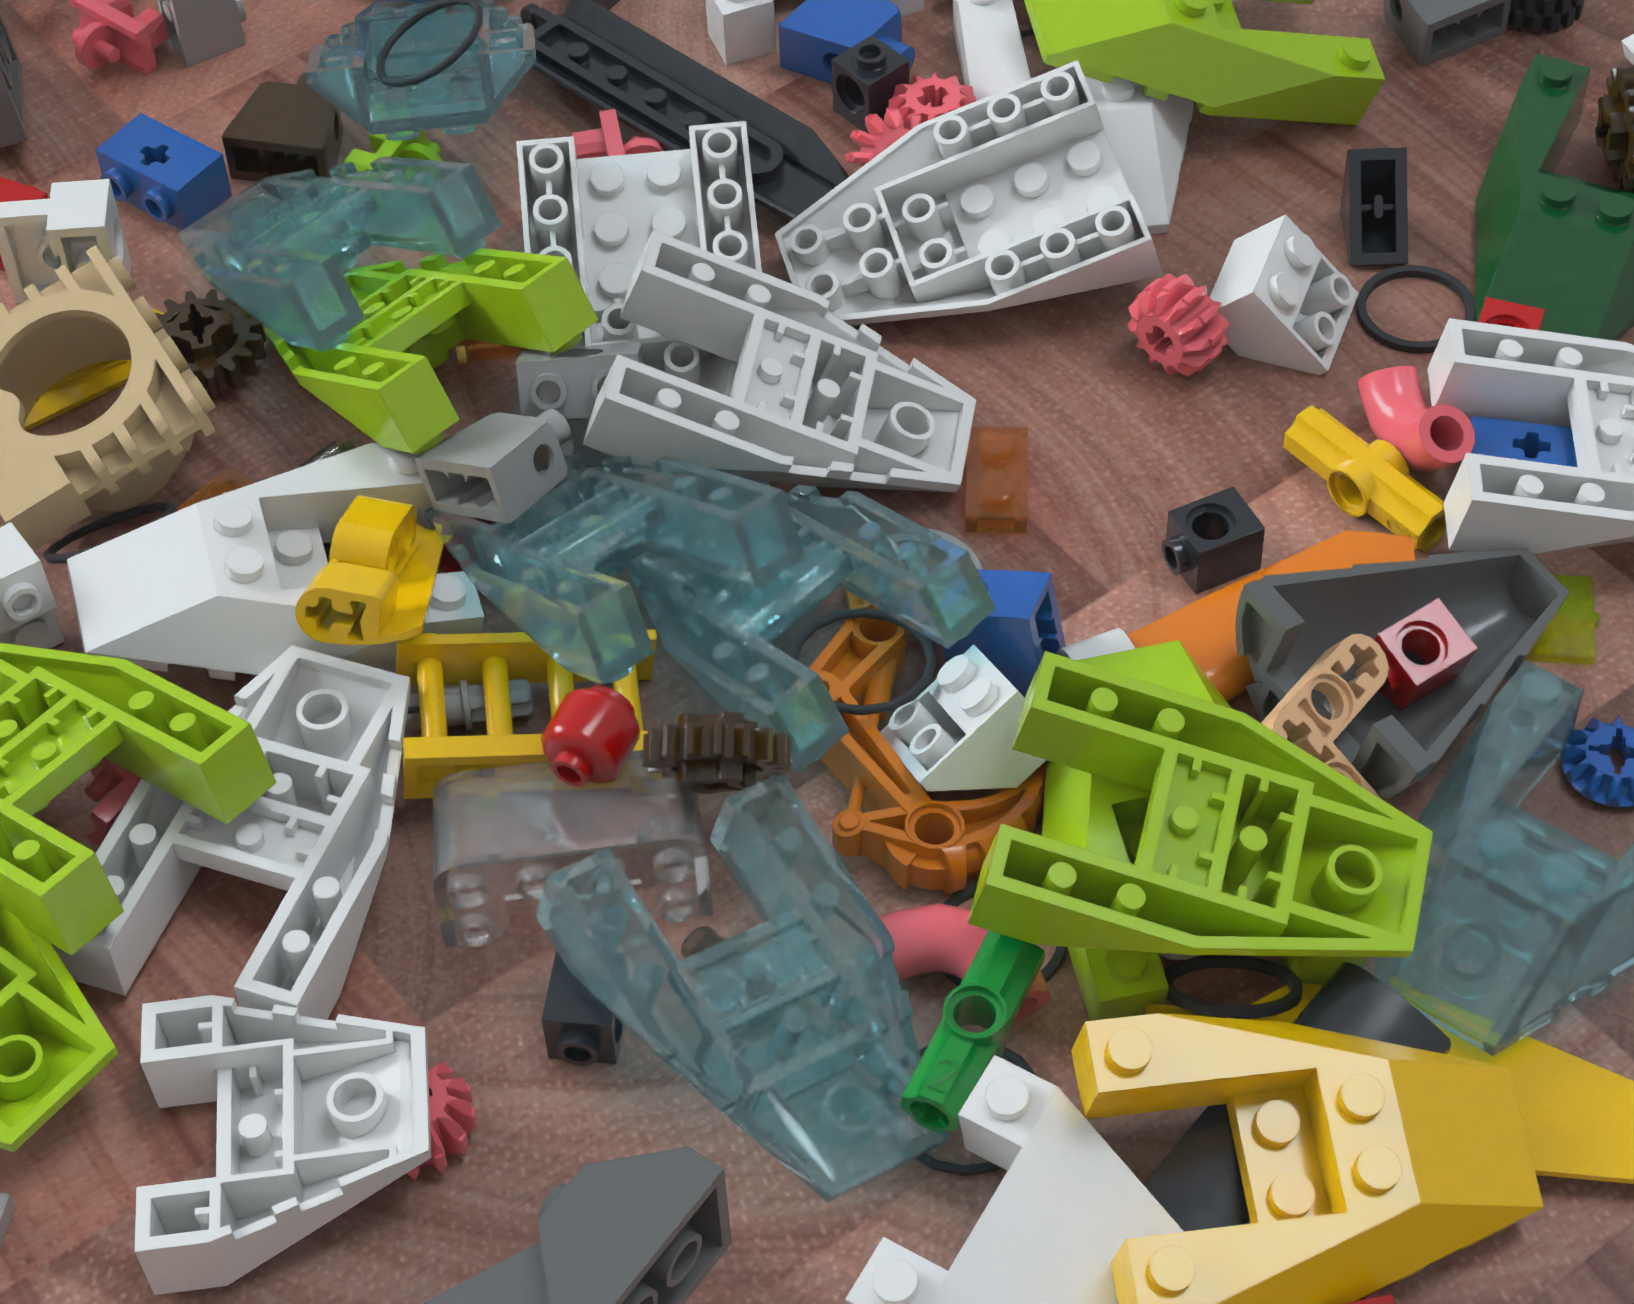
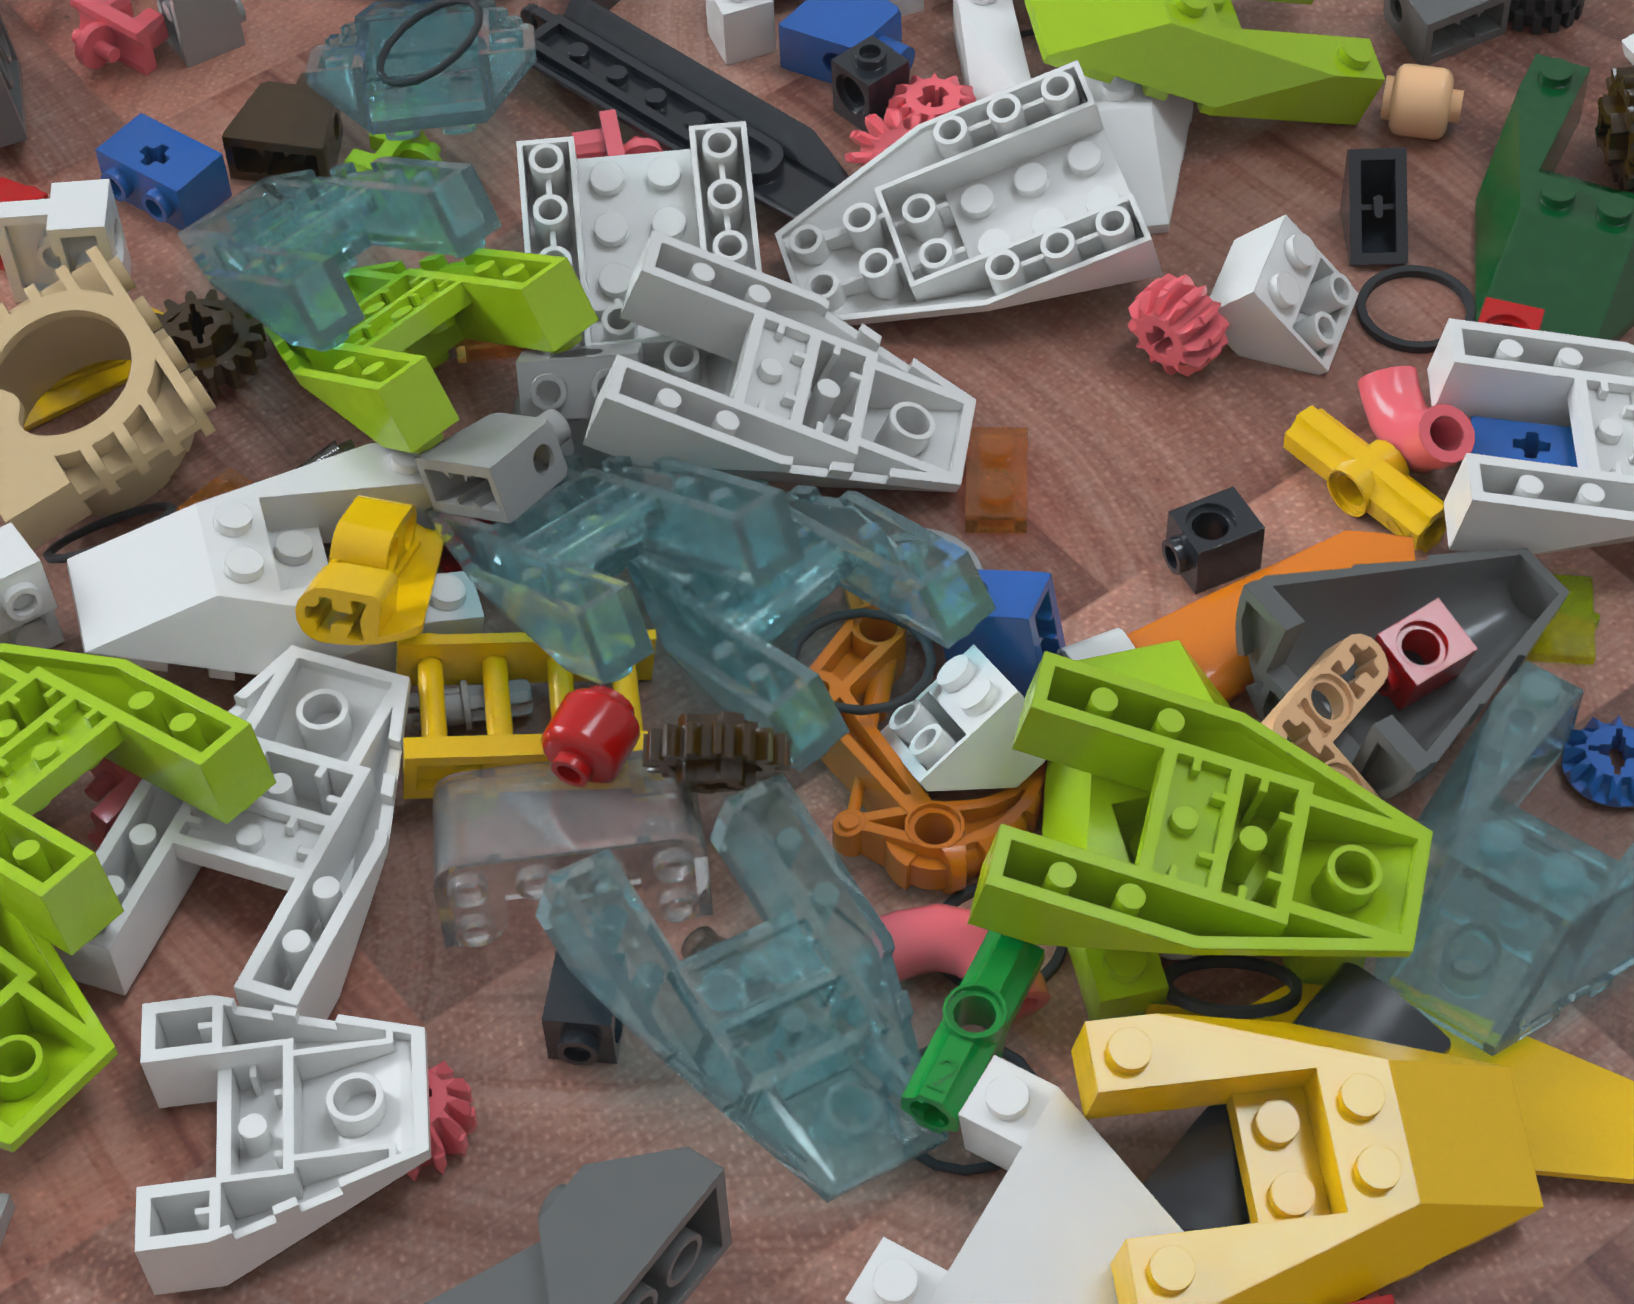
(1421, 101): none -> light nougat head

